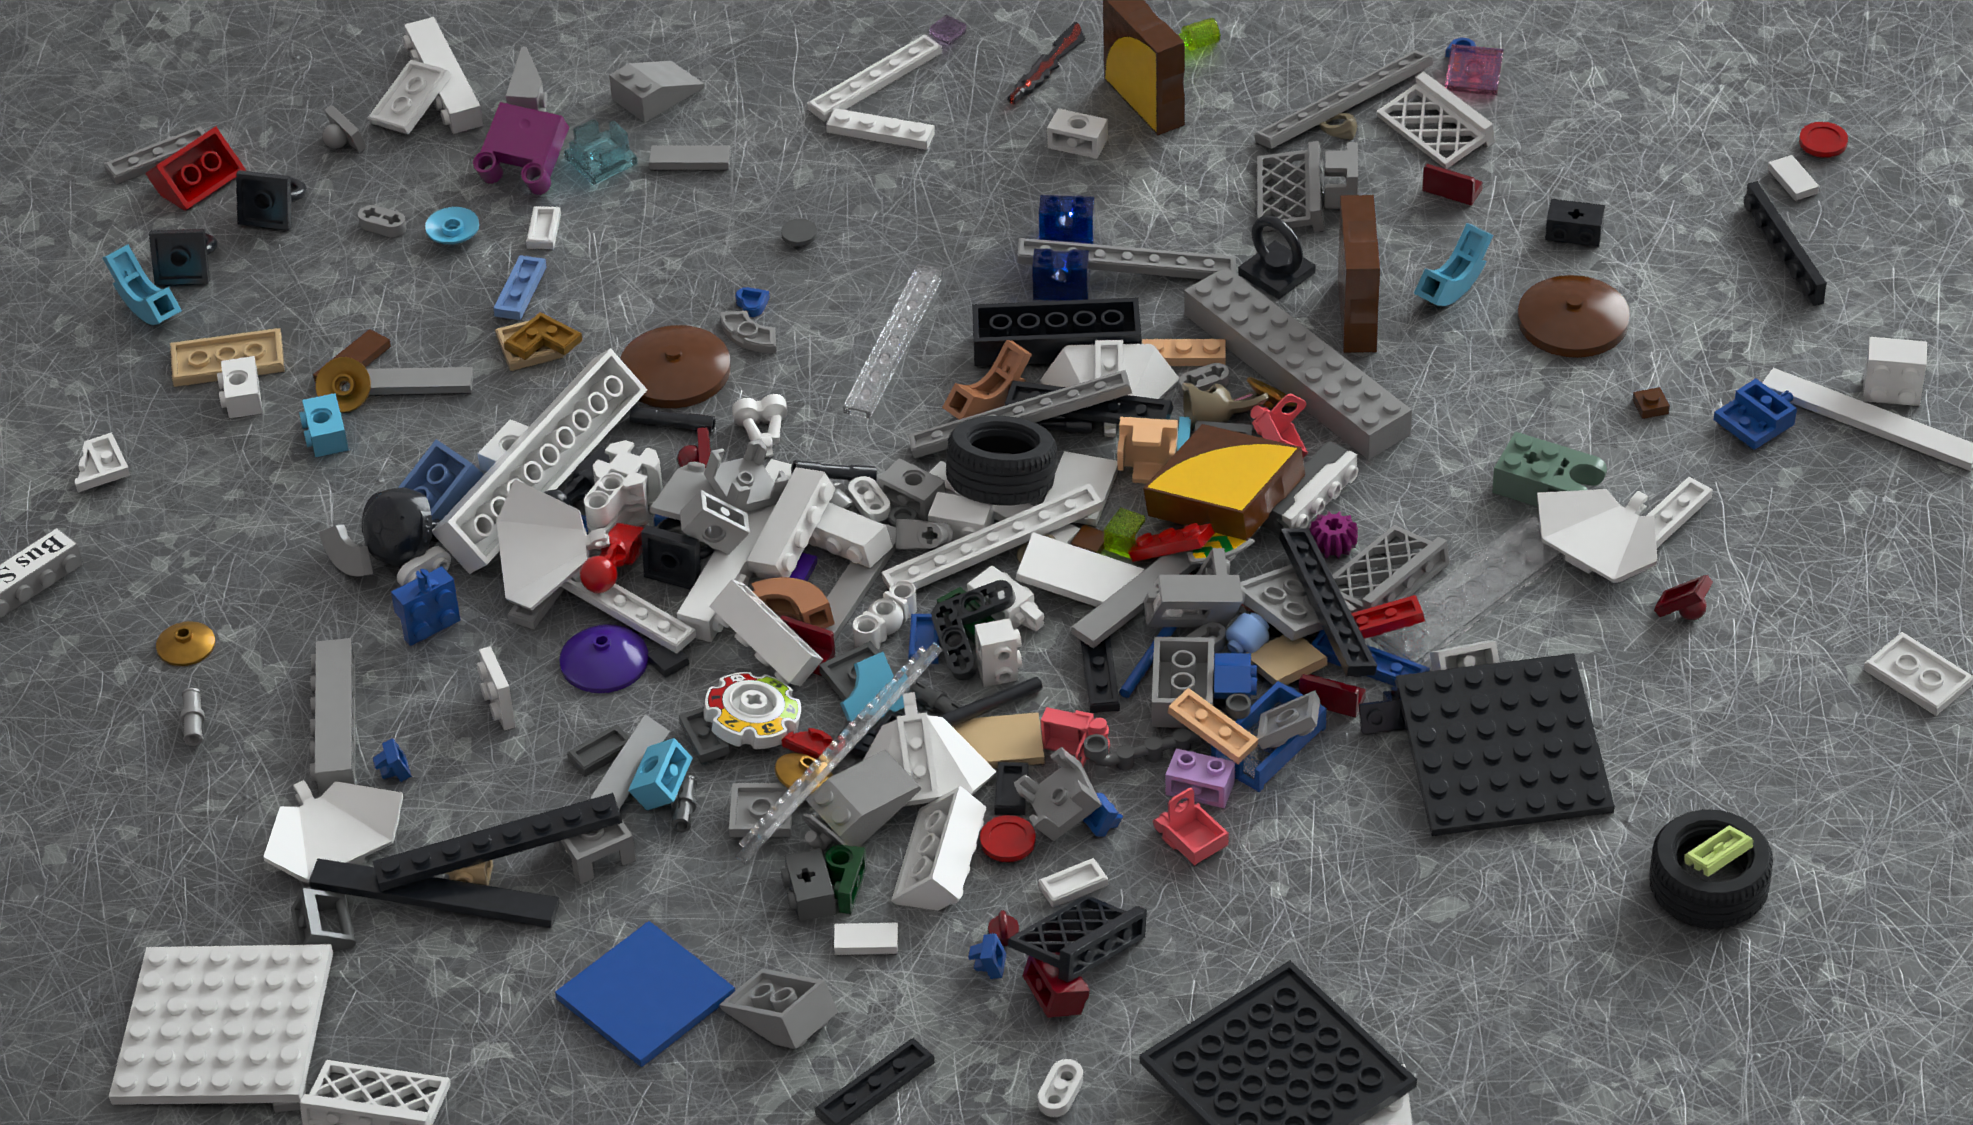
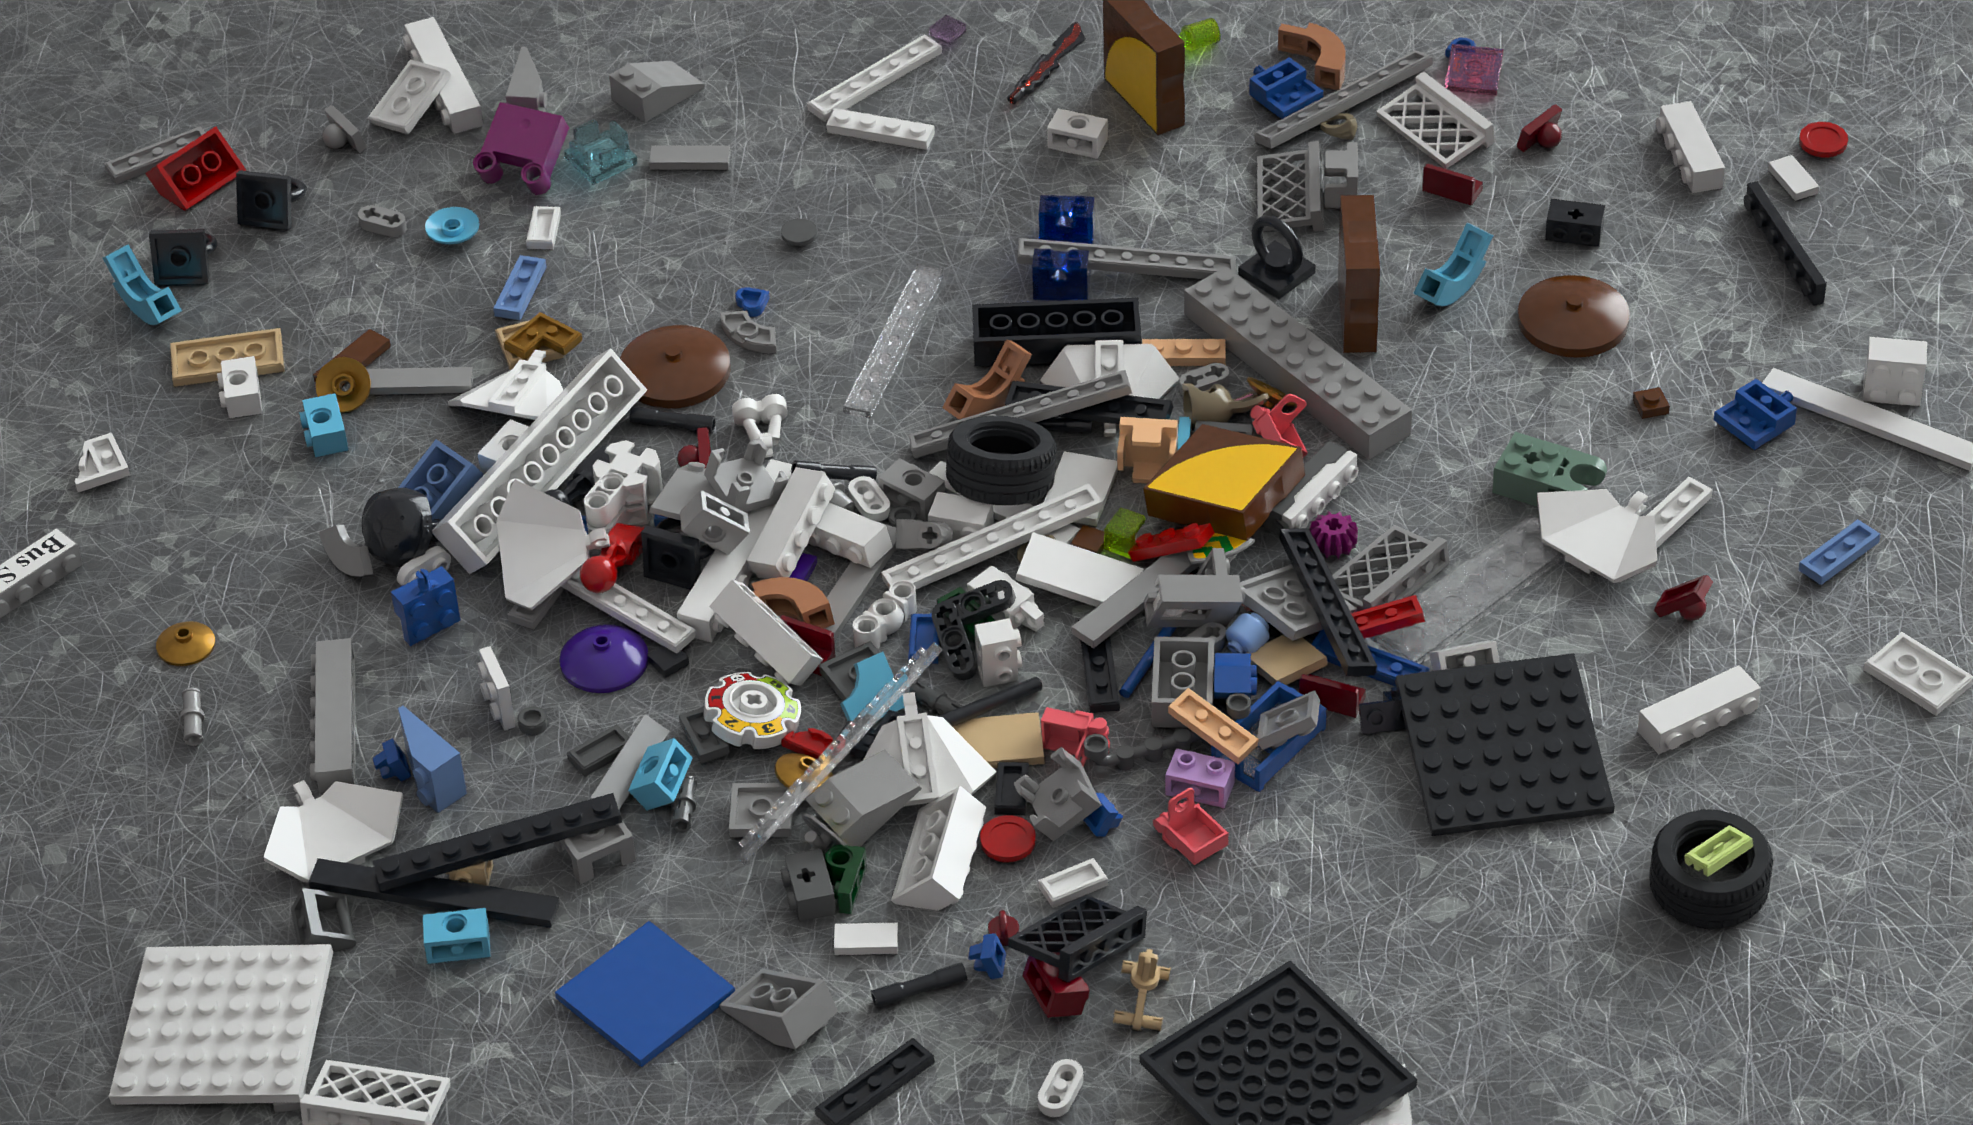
(433, 763): none -> medium blue slope
(456, 935): none -> medium azure brick
(518, 392): none -> white panel
(532, 720): none -> dark grey tile
(938, 979): none -> black piece
(1145, 977): none -> tan axle
(1283, 88): none -> blue plate
(1319, 45): none -> nougat arch
(1542, 130): none -> dark red tile
(1691, 147): none -> white brick
(1699, 709): none -> white brick
(1839, 552): none -> medium blue plate

